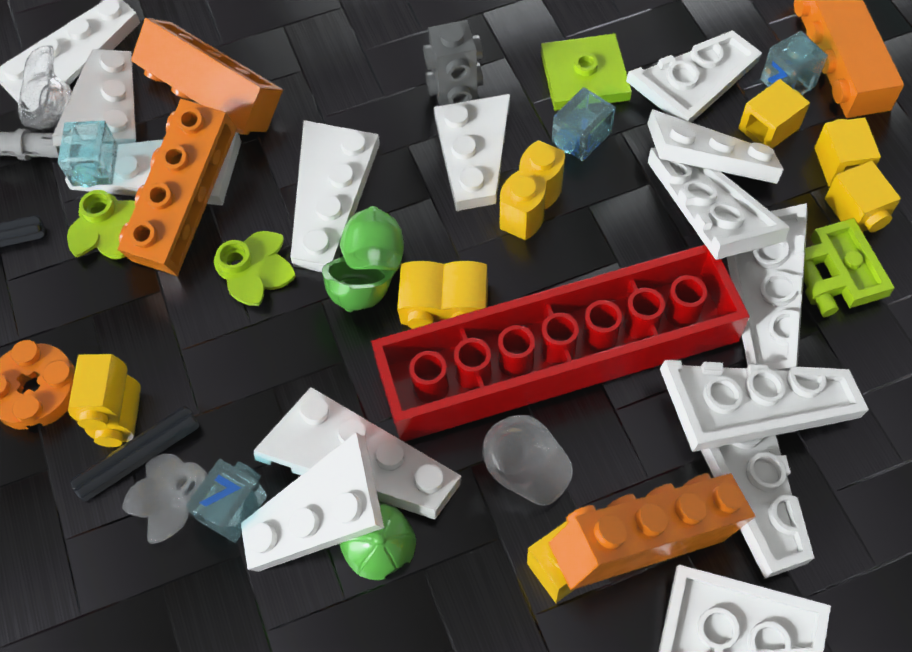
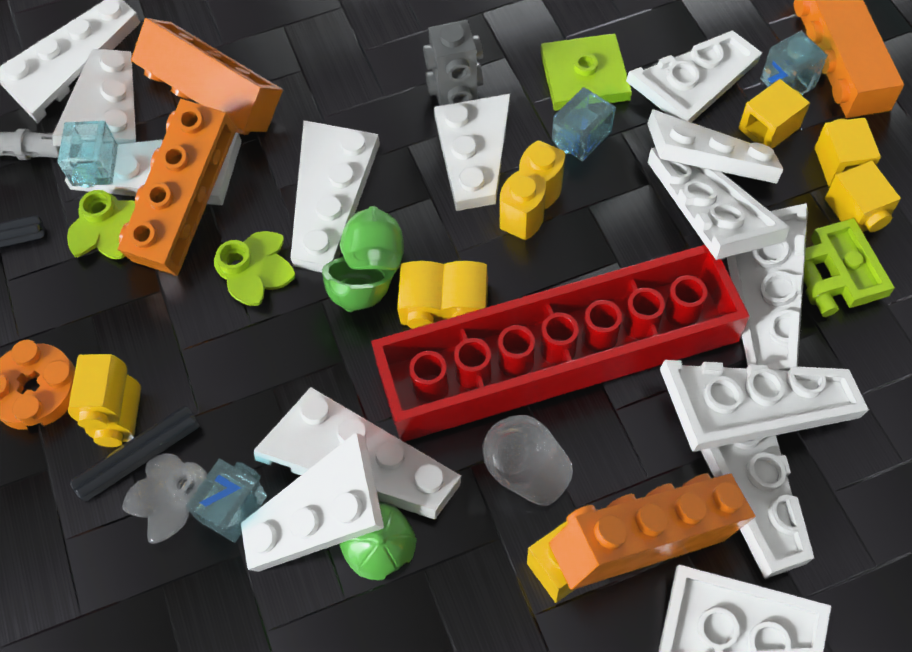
(42, 91): clear piece -> none

